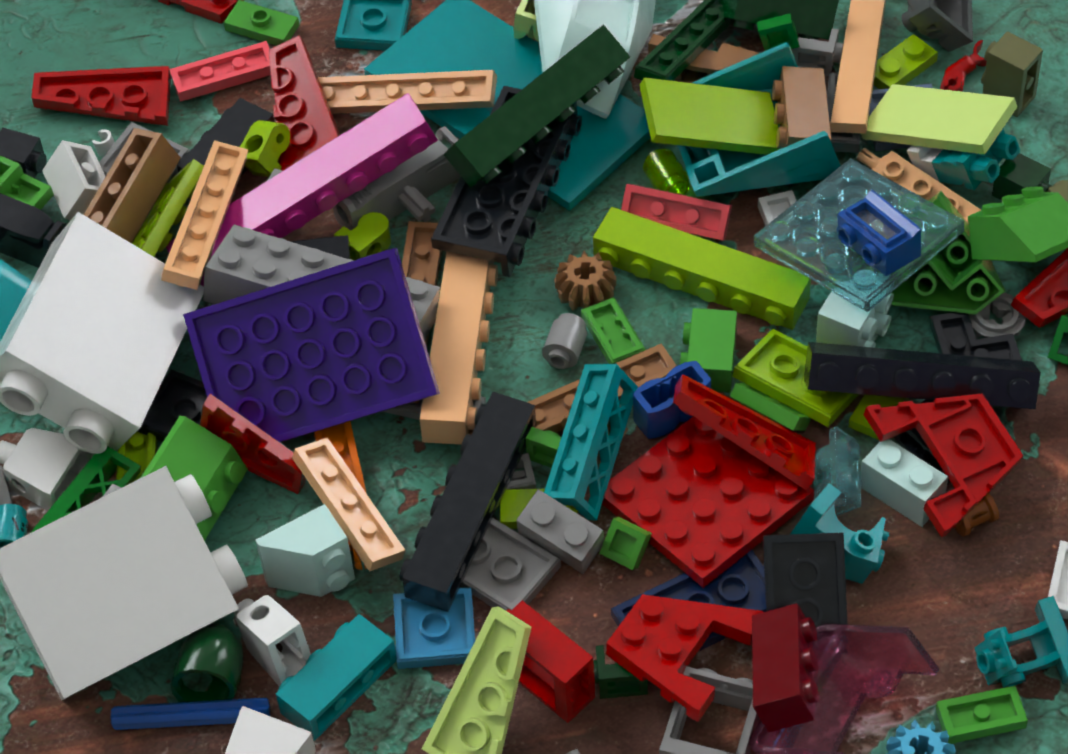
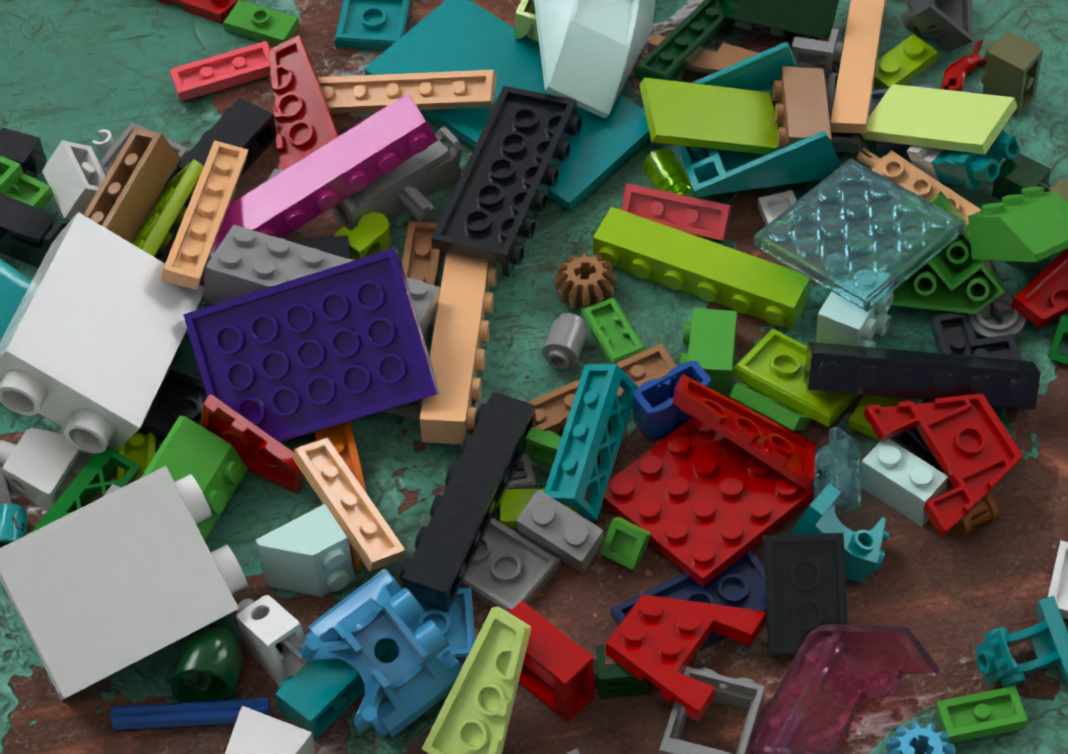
(116, 93): red wing -> none
(265, 144): lime leg -> none
(412, 681): none -> dark azure piece
(536, 106): dark green brick -> none
(778, 31): green plate -> none
(784, 667): dark red brick -> none
(879, 233): blue window -> none

